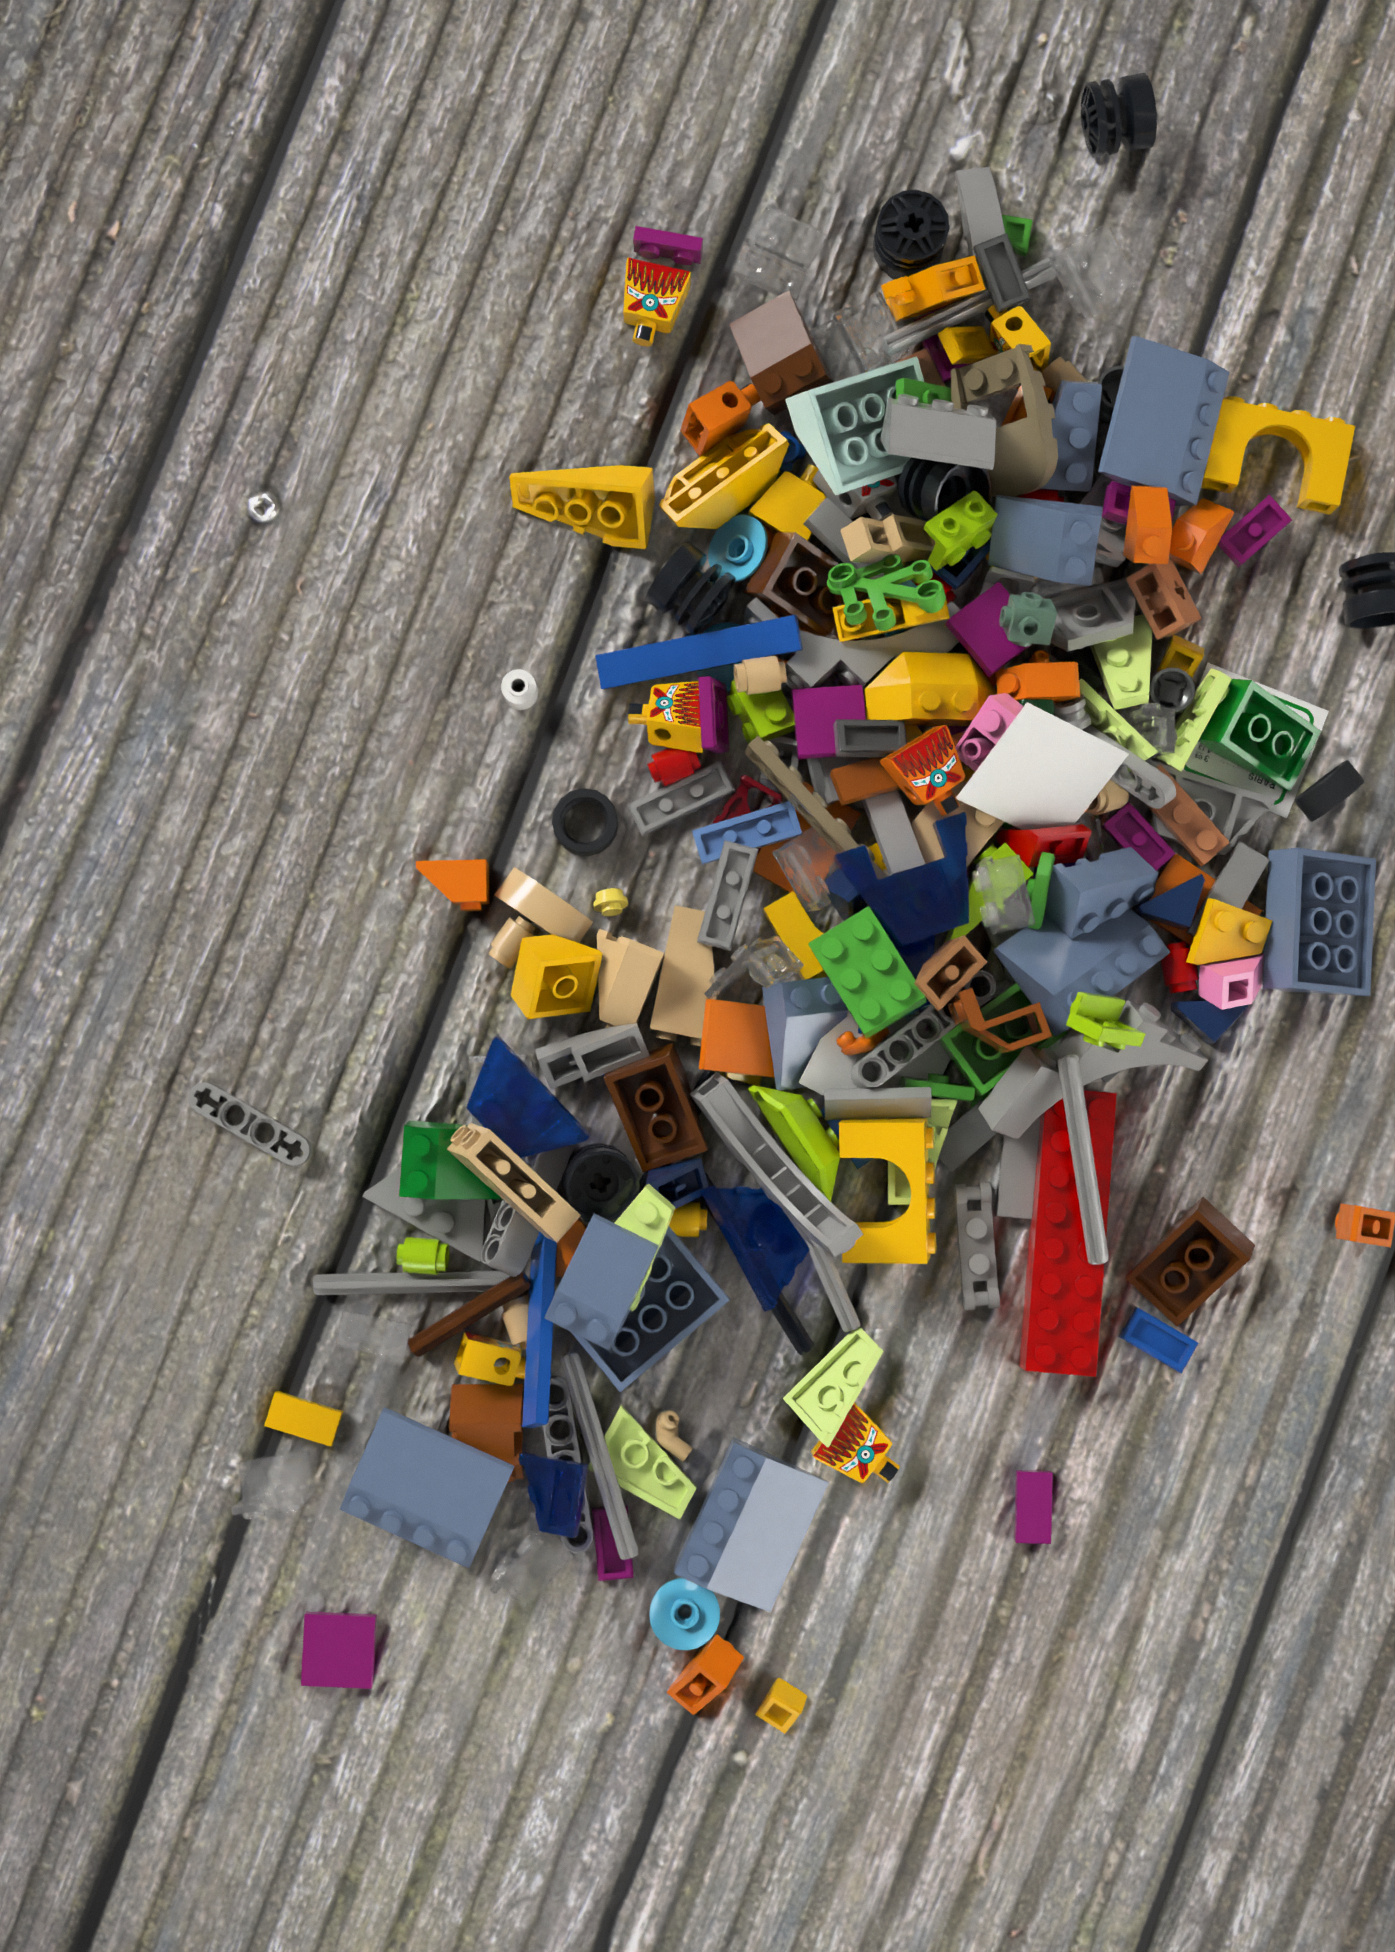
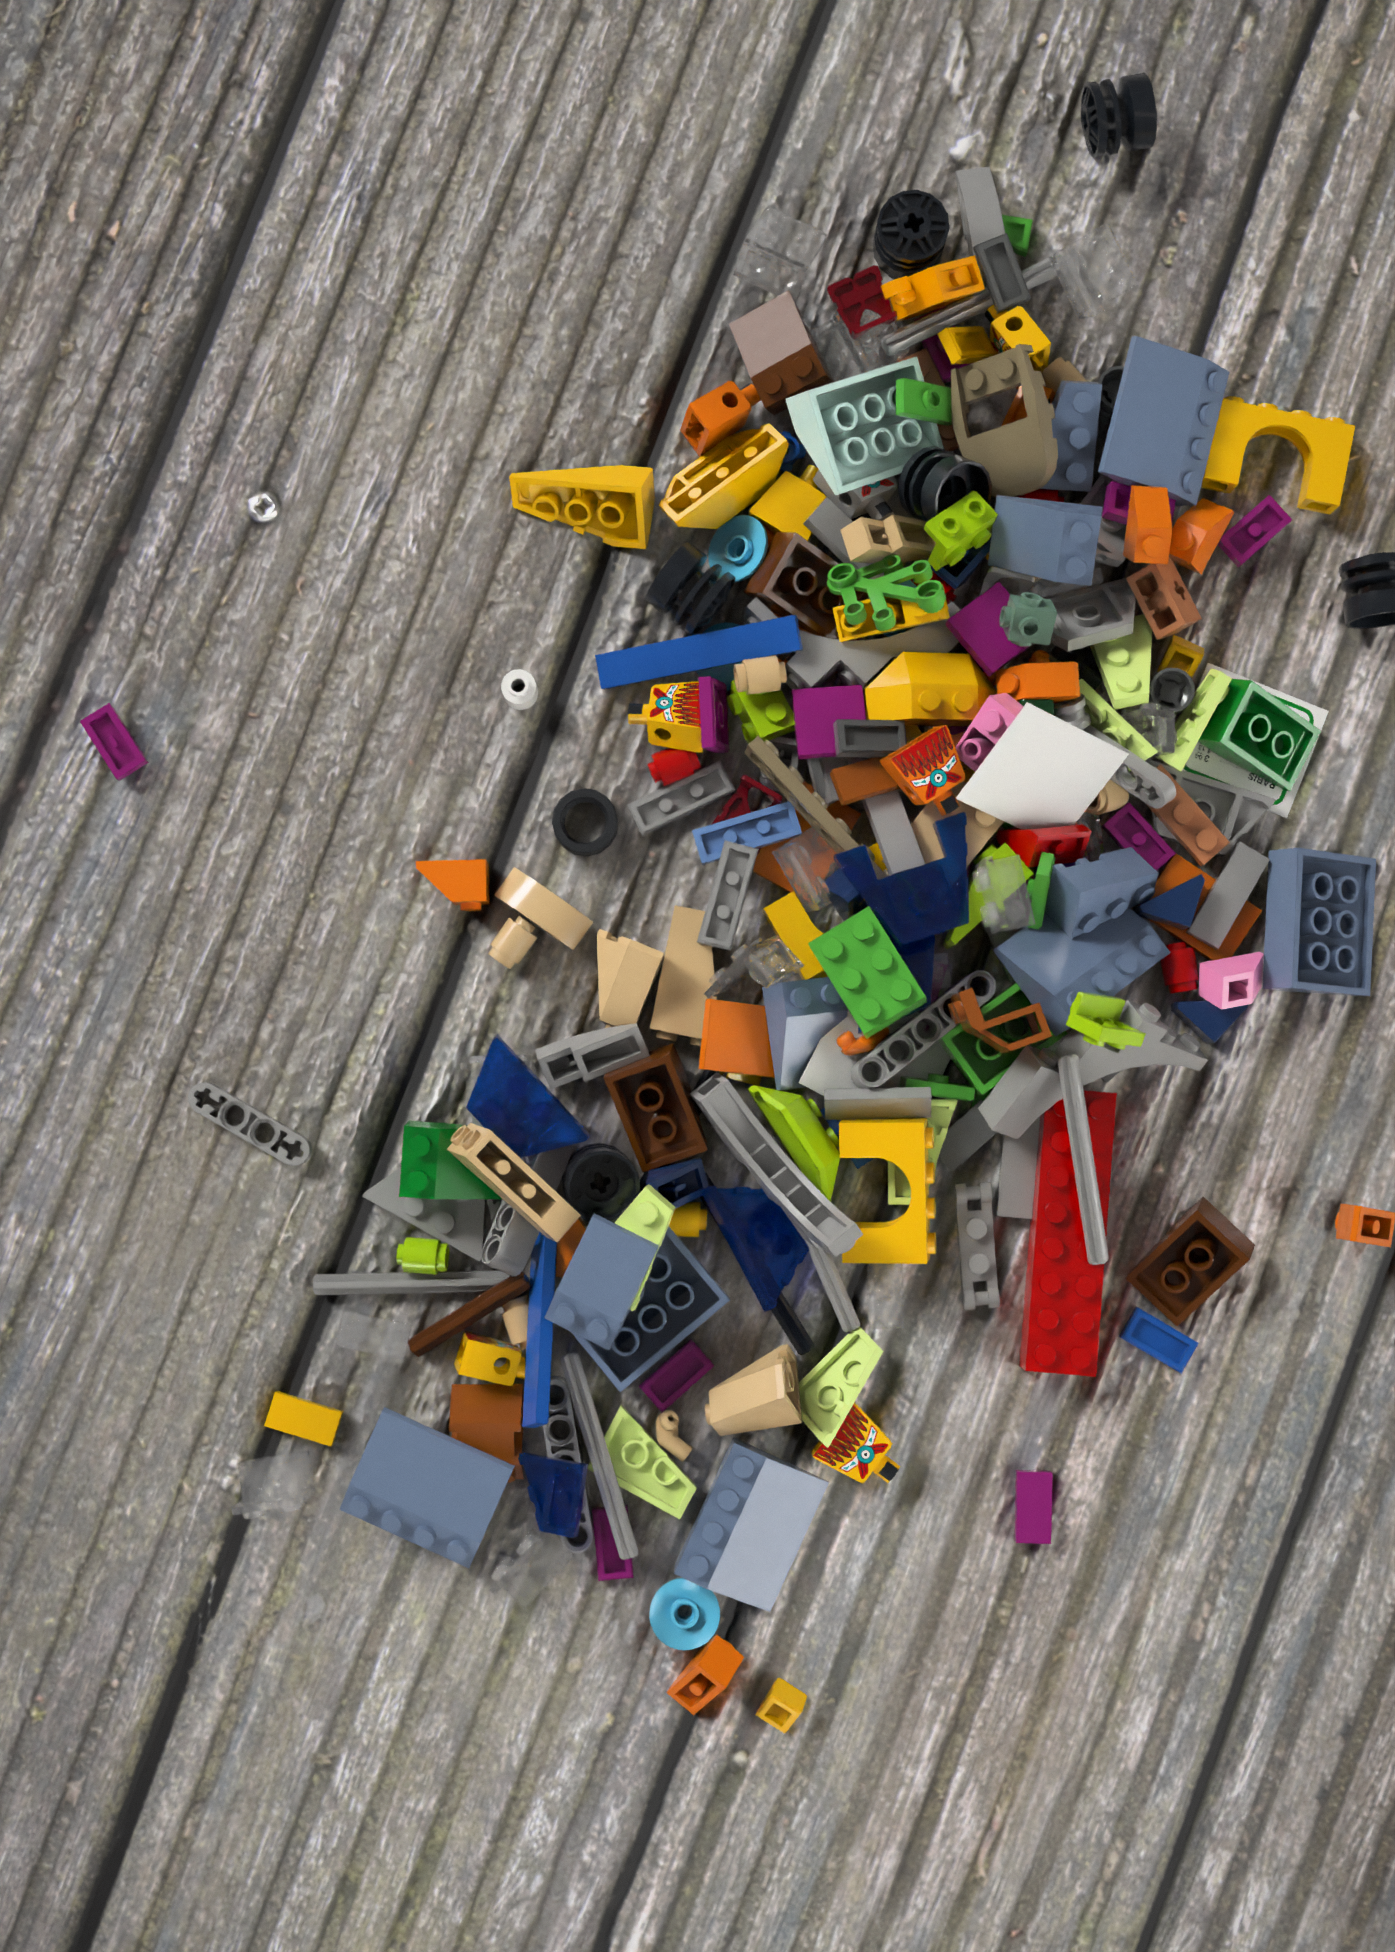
(114, 741): none -> magenta plate
(338, 1650): magenta tile -> none
(555, 976): yellow slope -> none
(610, 902): light yellow plate -> none
(653, 298): torso -> none
(658, 243): magenta plate -> none
(676, 1375): none -> magenta tile
(757, 1396): none -> tan slope
(858, 294): none -> dark red piece
(939, 432): light grey slope -> none
(948, 971): medium nougat slope -> none
(1227, 934): yellow wing -> none
(1329, 791): black tyre -> none

